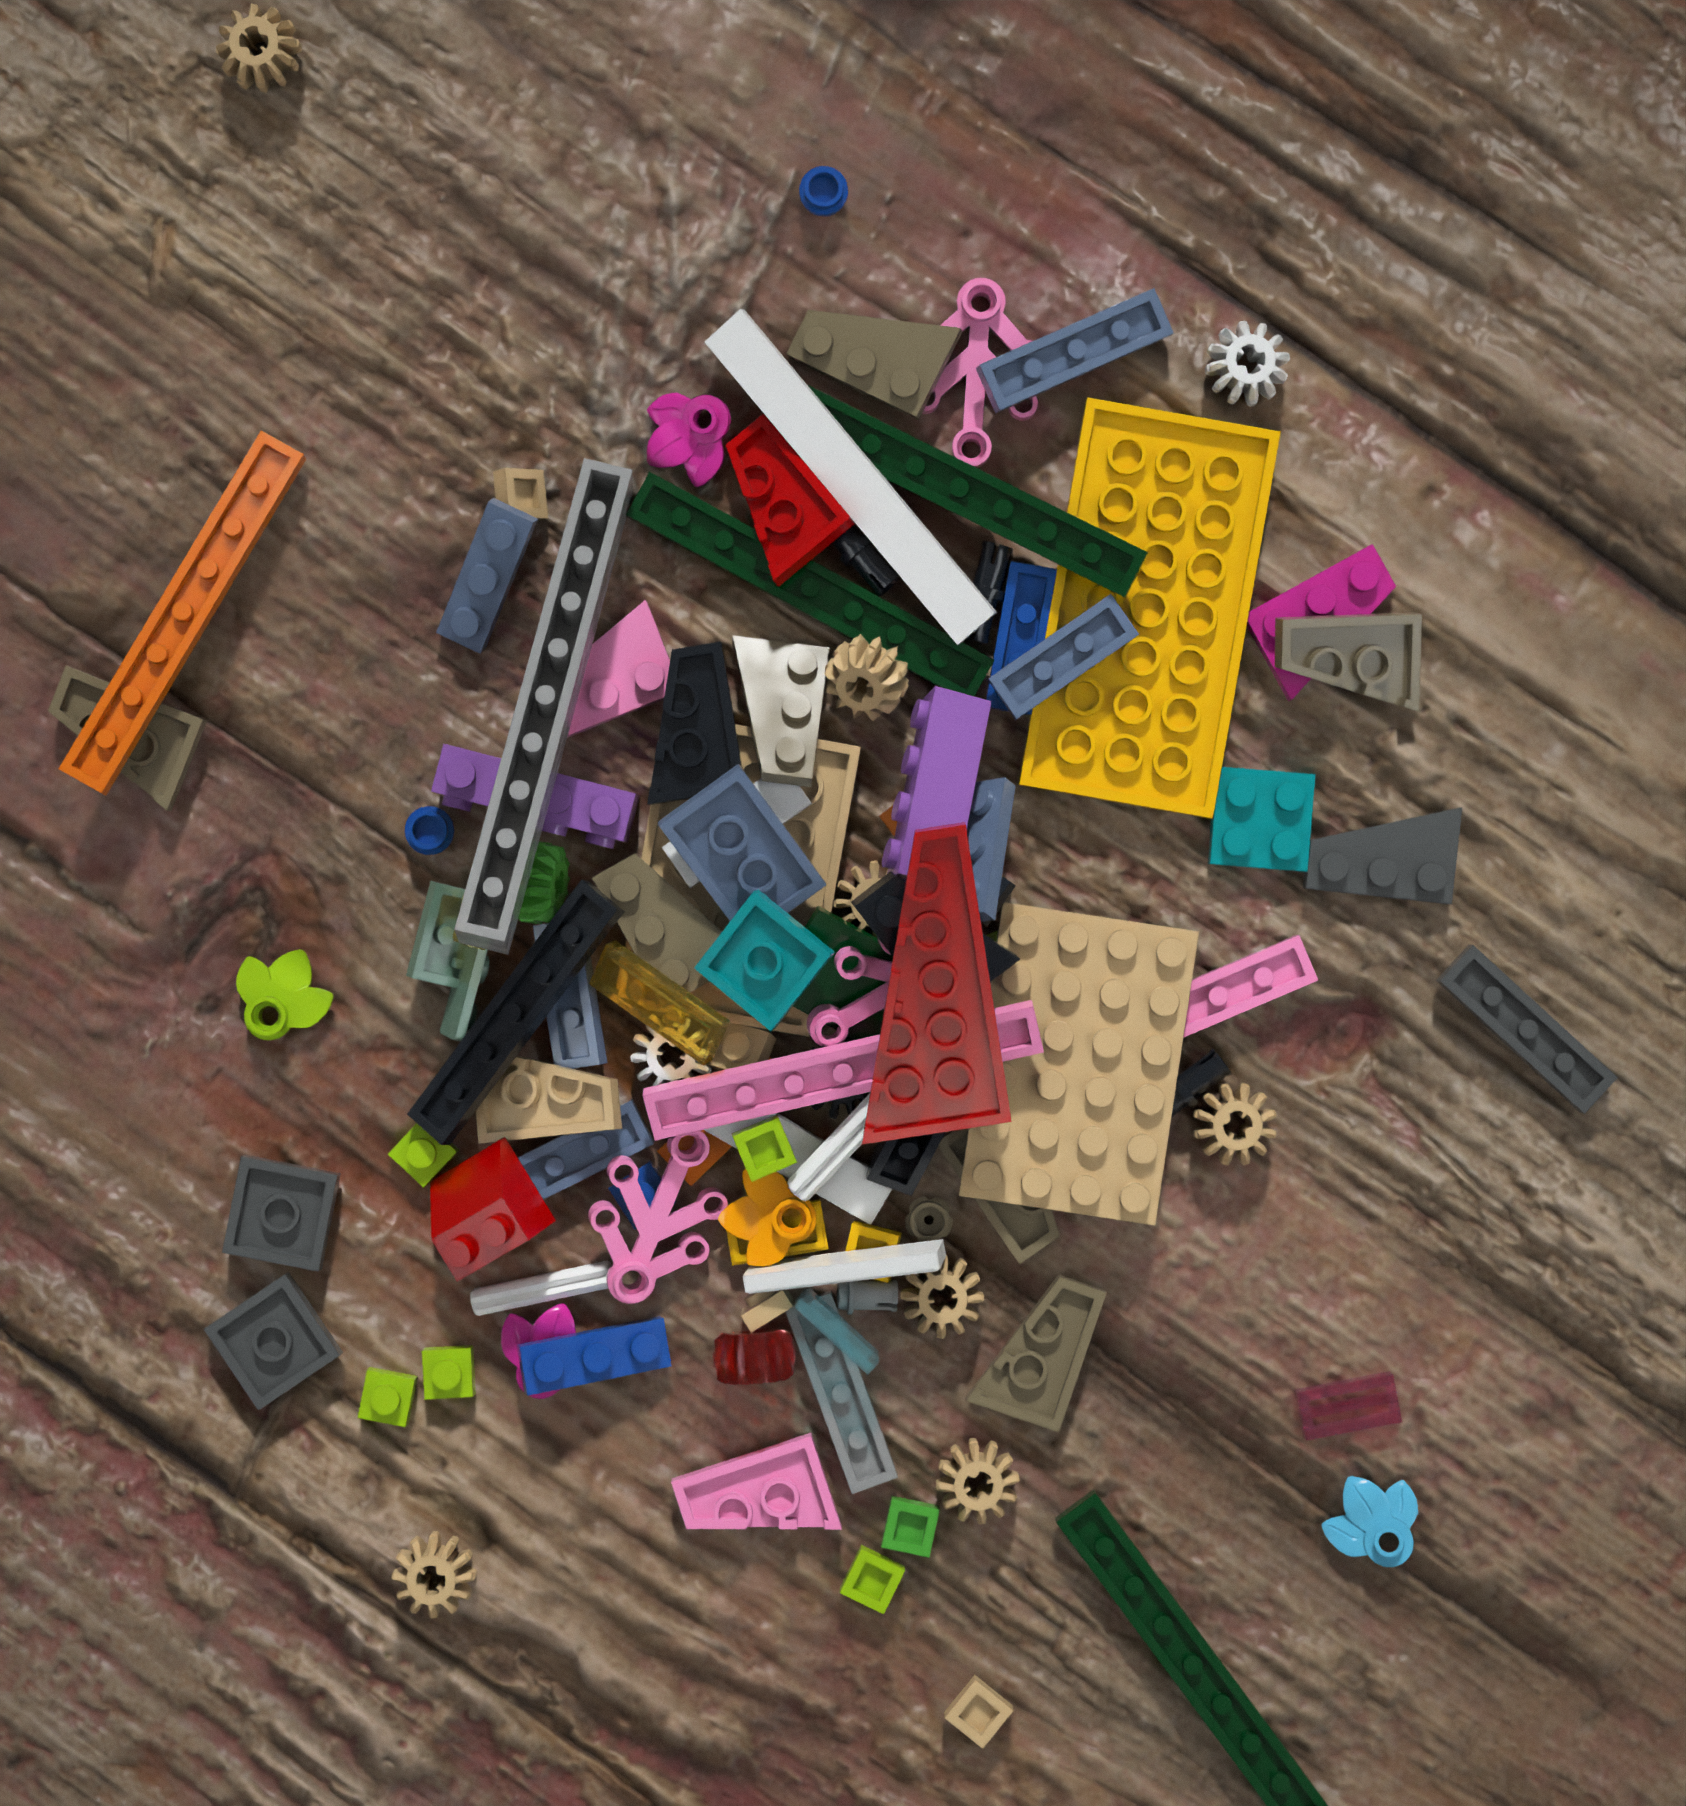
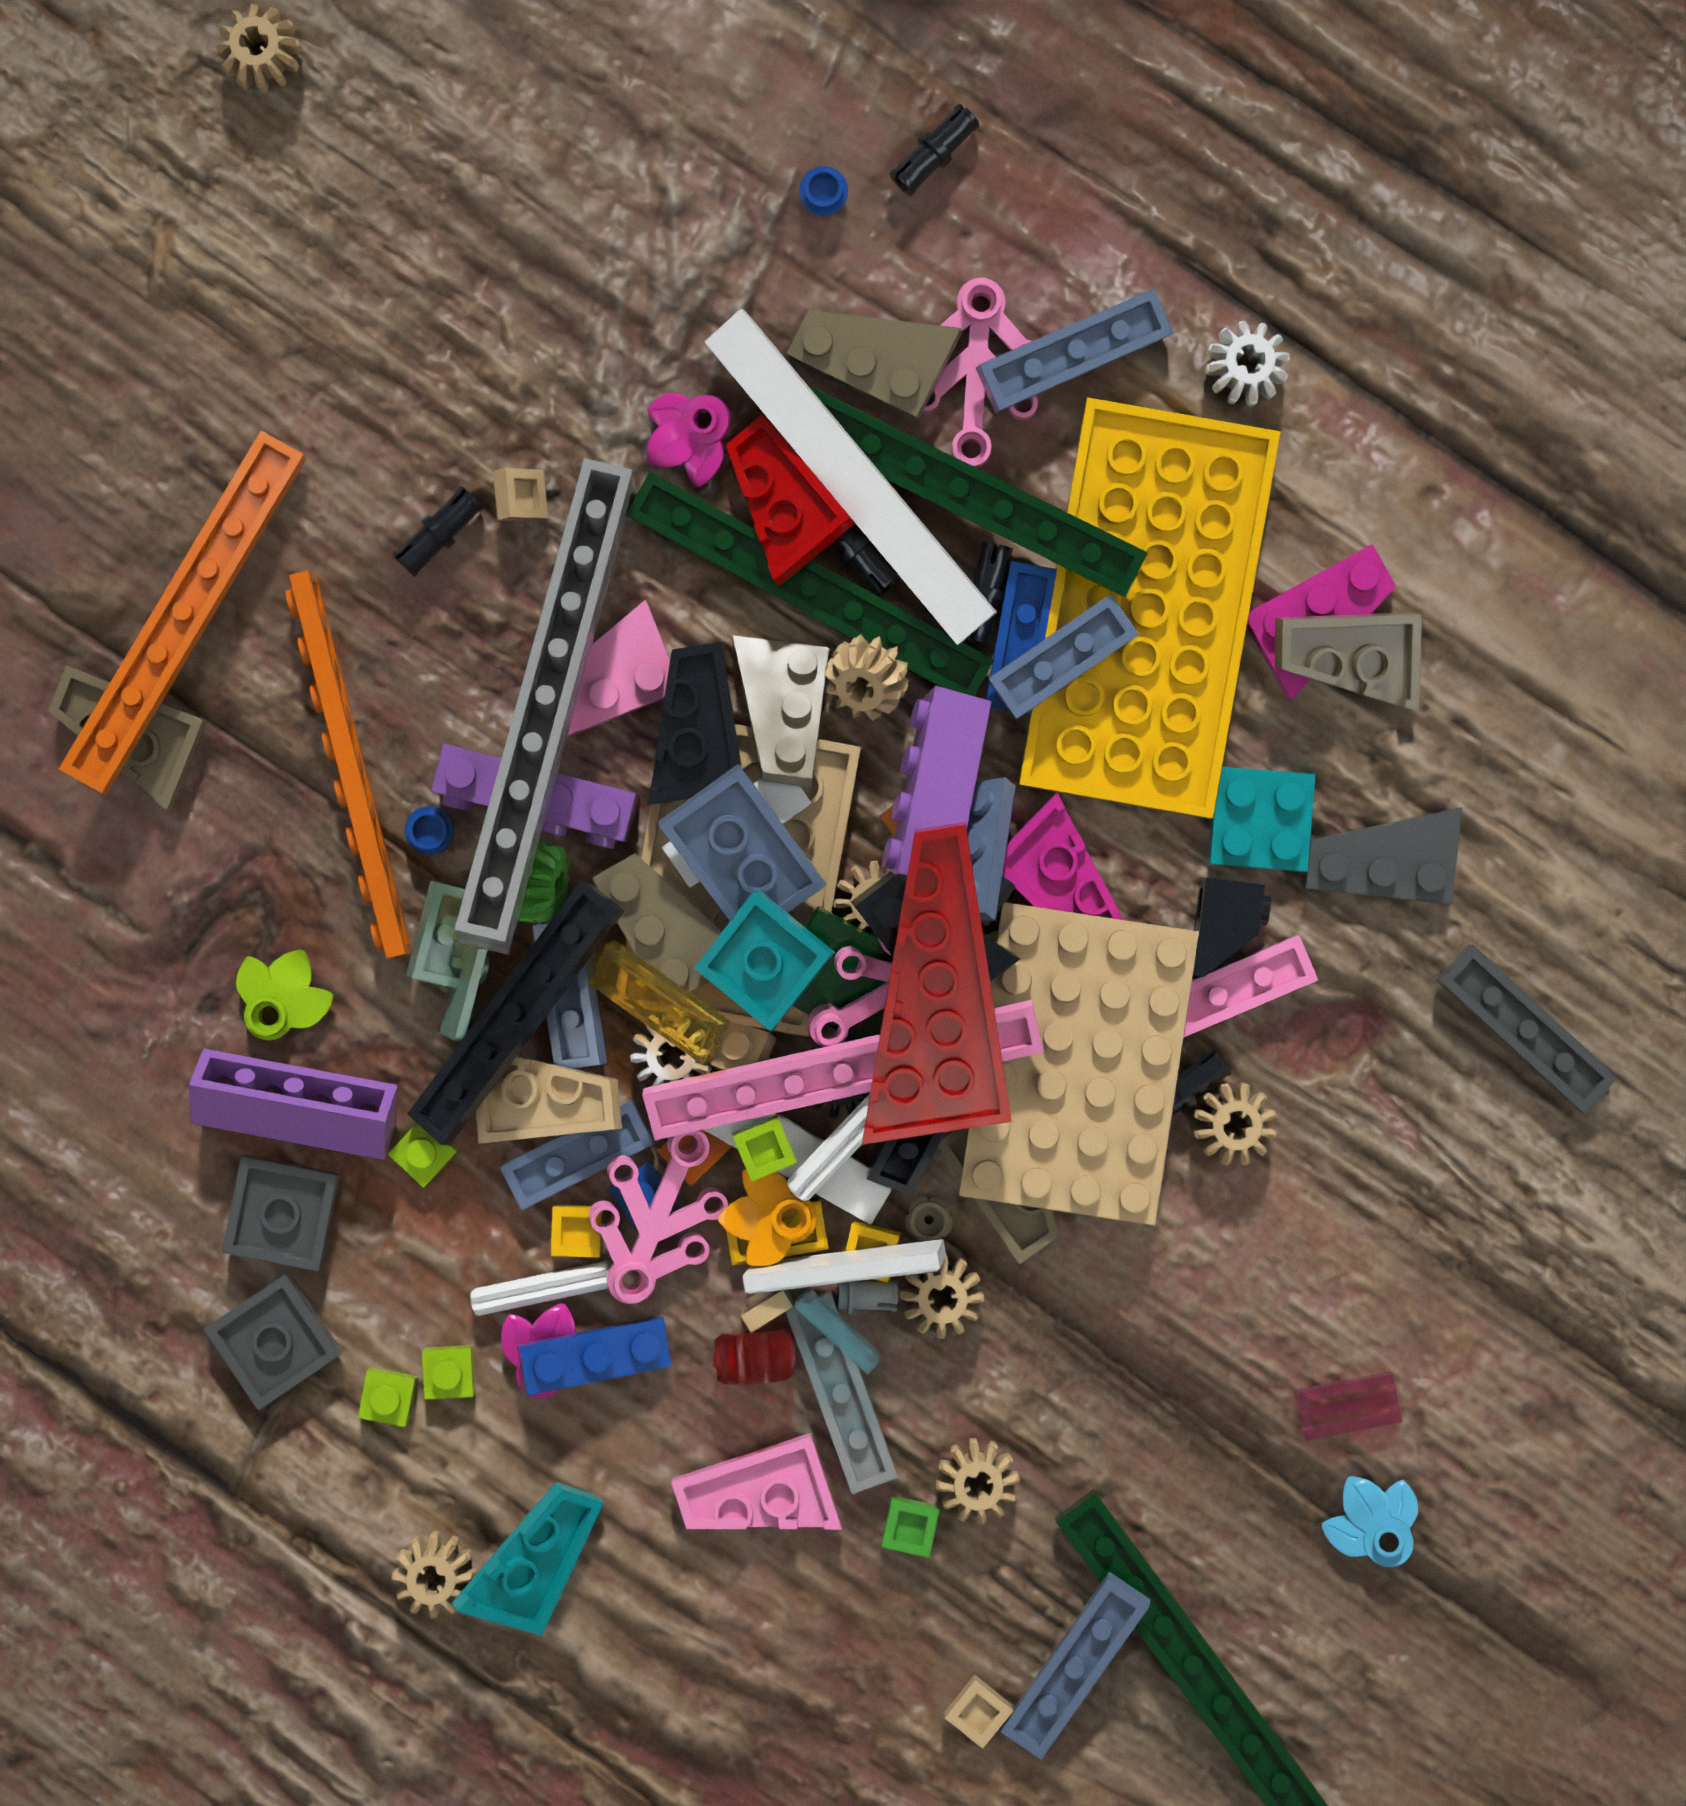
(293, 1104): none -> medium lavender brick
(343, 745): none -> orange plate
(438, 531): none -> black pin
(485, 1209): red slope -> none
(487, 575): sand blue plate -> none
(534, 1563): none -> teal wing
(573, 1233): none -> yellow plate
(872, 1579): lime plate -> none
(934, 149): none -> black pin
(1043, 1357): dark tan wing -> none
(1054, 867): none -> dark pink wing
(1075, 1665): none -> sand blue plate
(1226, 920): none -> black slope

